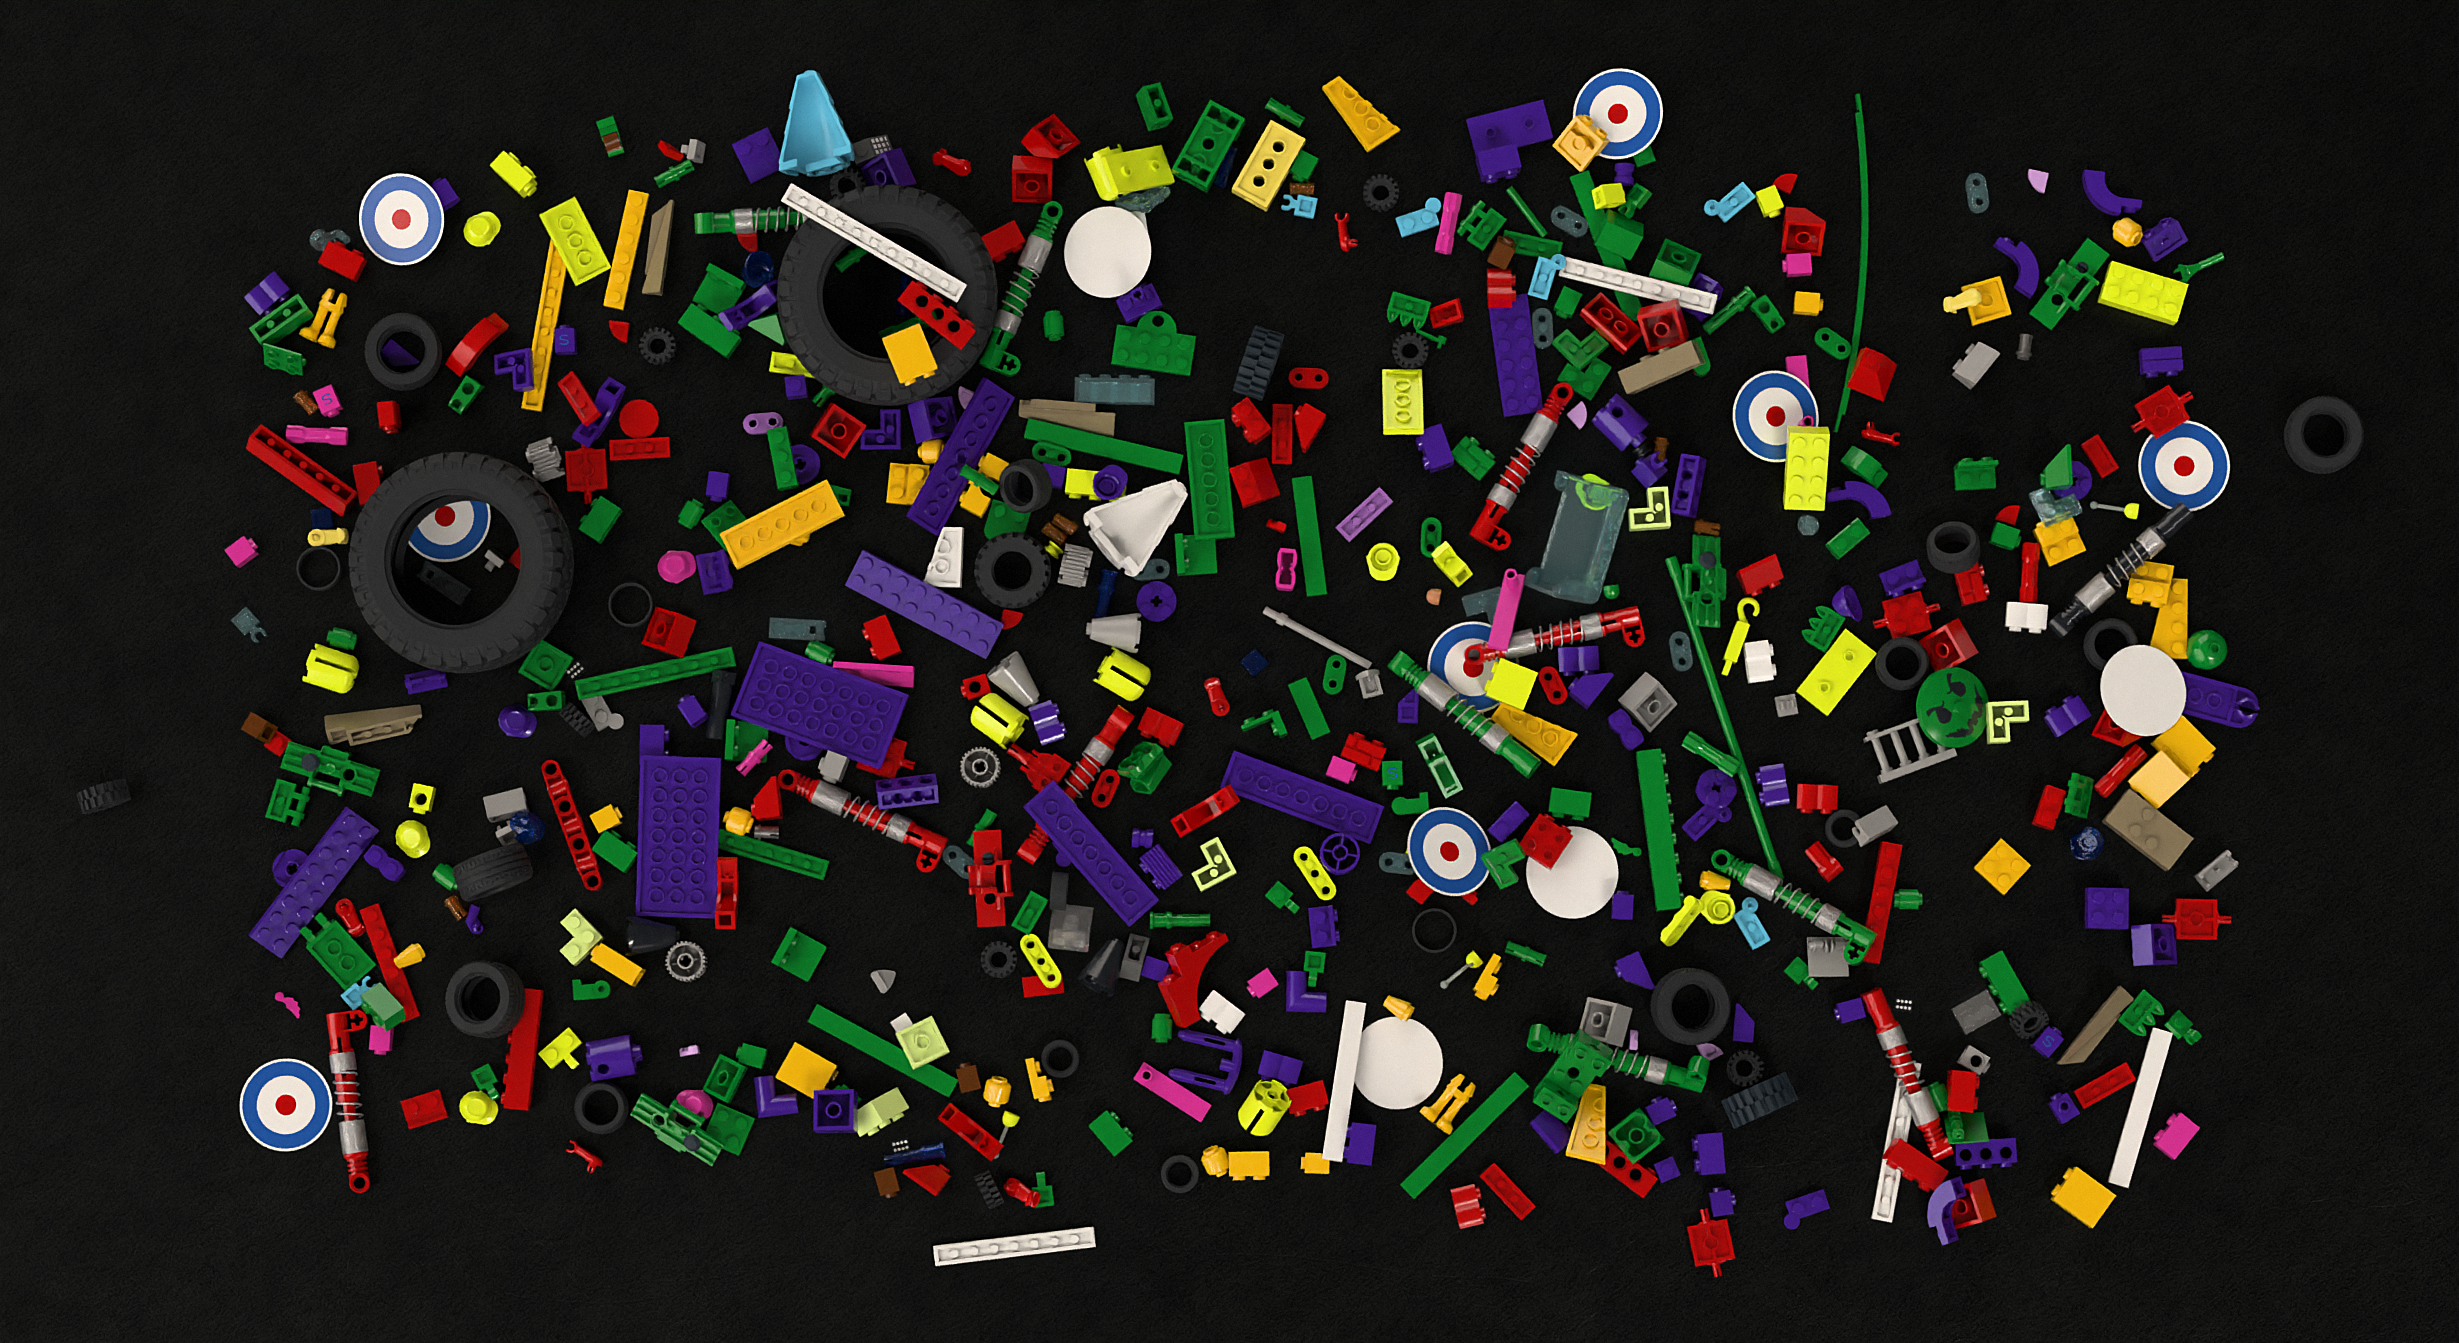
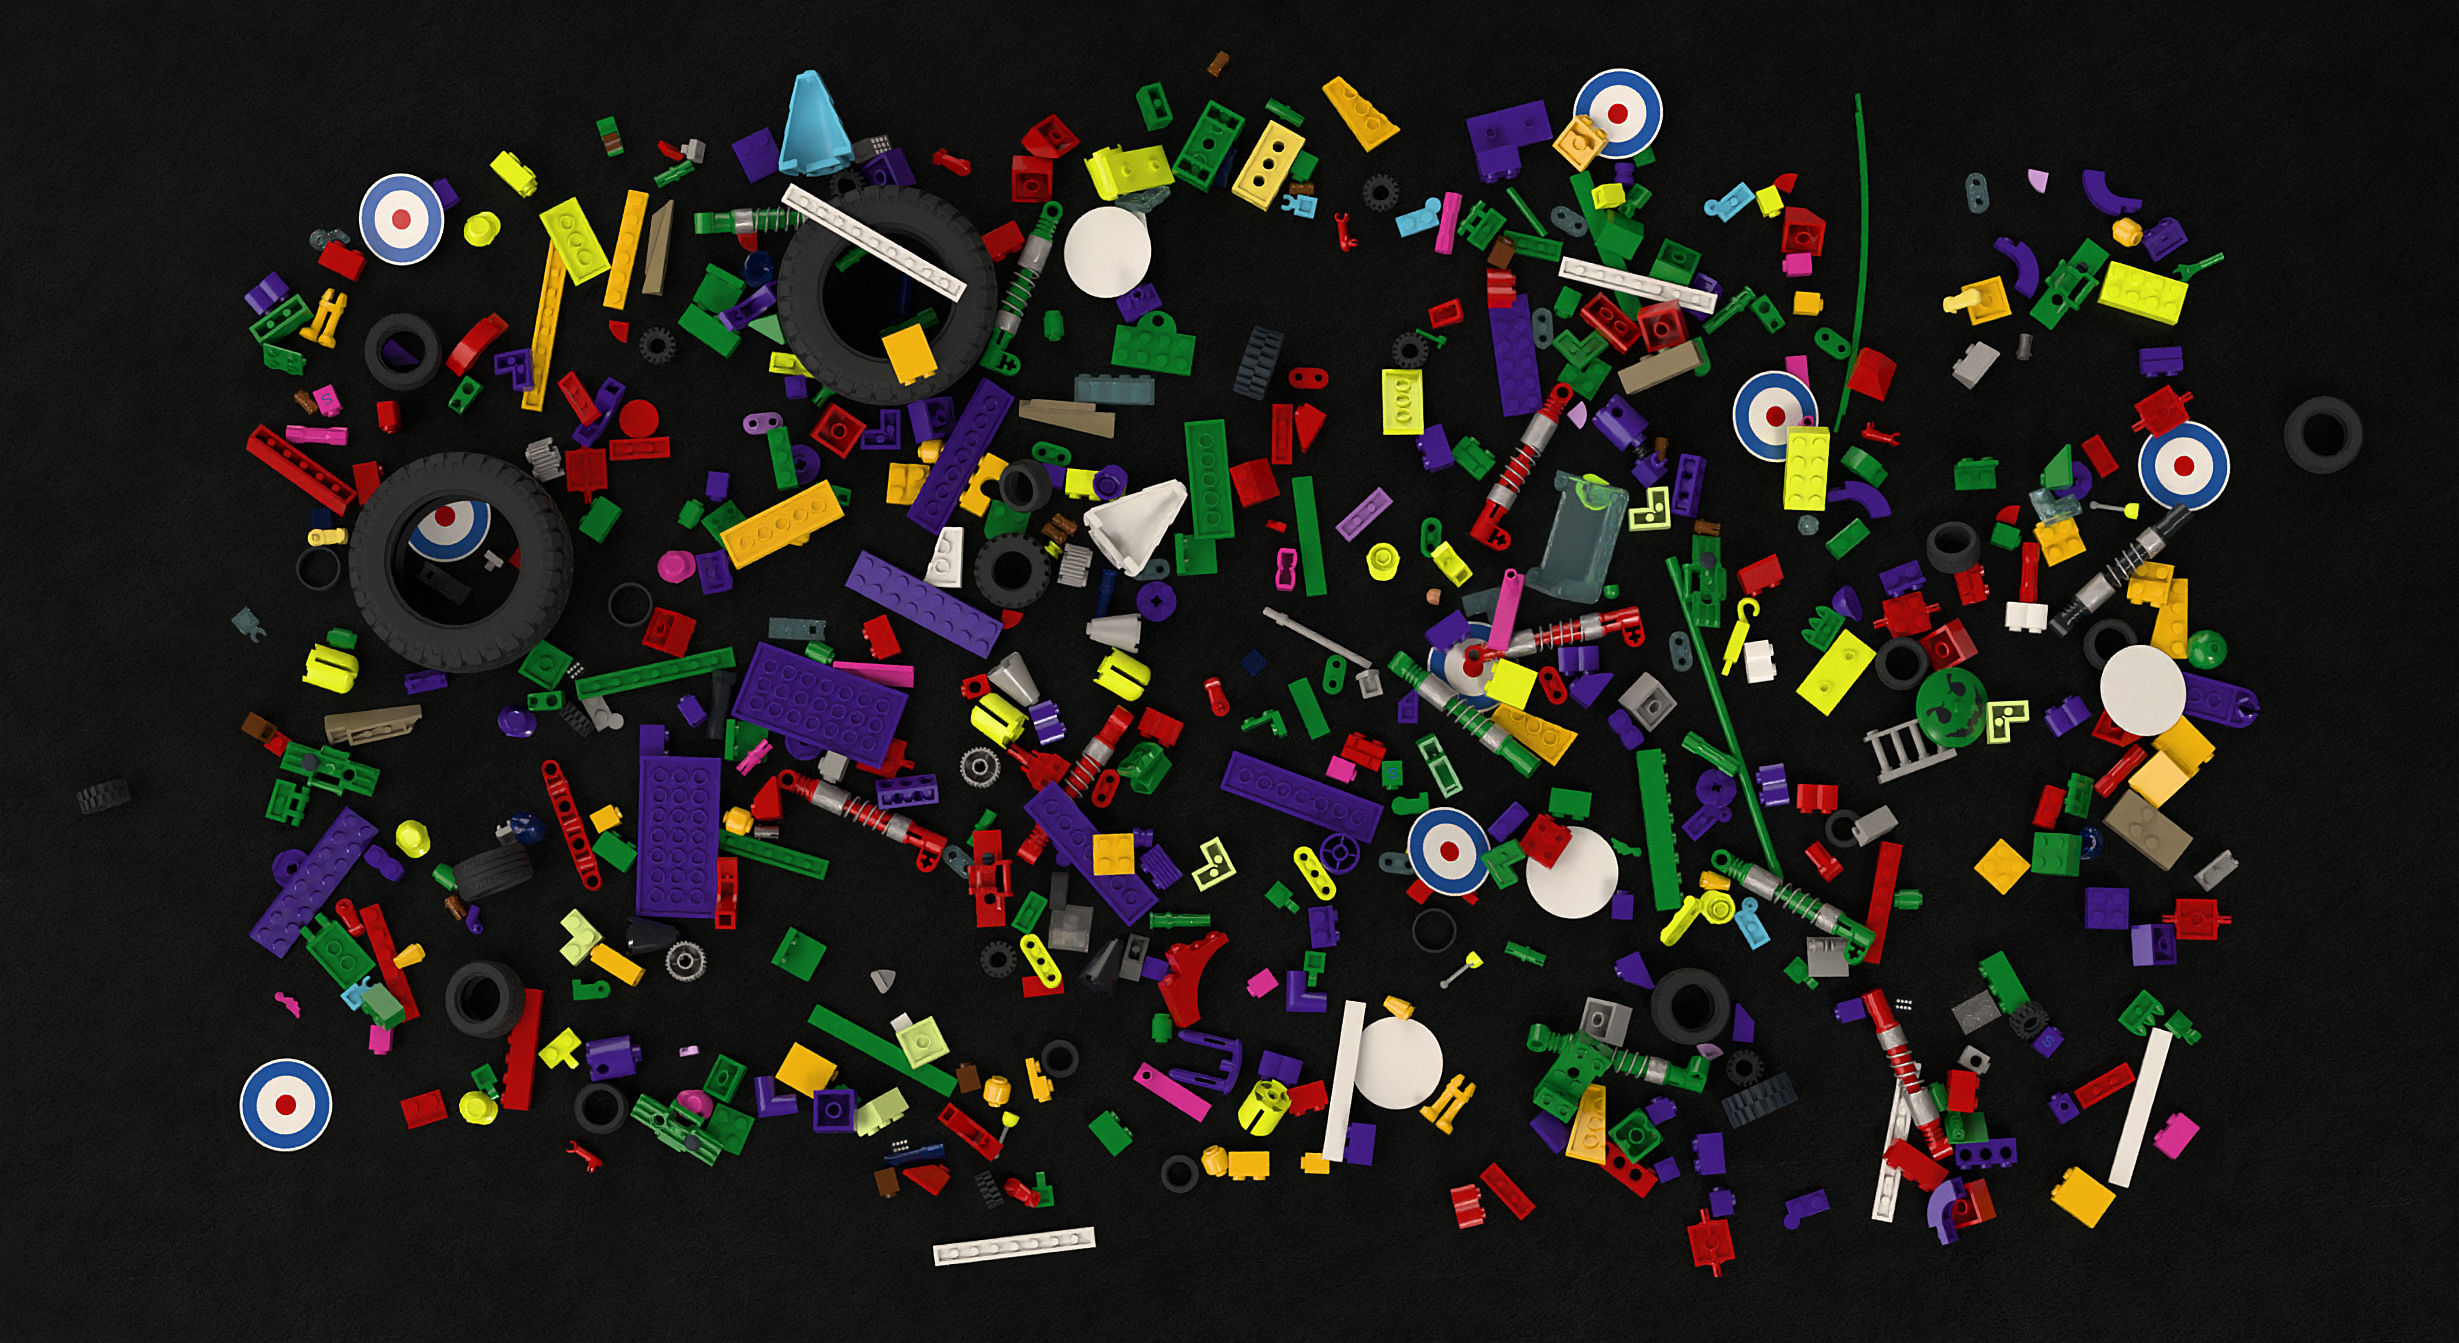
(242, 551): dark pink brick -> none
(351, 1130): red piece -> none
(417, 790): neon yellow brick -> none
(505, 804): light grey hinge -> none
(565, 340): dark purple brick -> none
(751, 1055): green brick -> none
(959, 338): red brick -> none
(964, 396): lavender tile -> none
(979, 479): green pin -> none
(1103, 446): green tile -> none
(1113, 854): none -> yellow plate
(1205, 811): red arch -> none
(1218, 63): none -> clear orange pin
(1221, 1012): white brick -> none
(1250, 419): red brick -> none
(1408, 309): green plate -> none
(1448, 632): none -> dark purple brick
(1464, 1135): green tile -> none
(1487, 983): yellow plate -> none
(1544, 275): medium azure hinge -> none
(1633, 1043): lavender tile -> none
(1786, 705): light grey tile -> none
(2056, 854): none -> green brick
(2096, 1027): dark tan wedge -> none

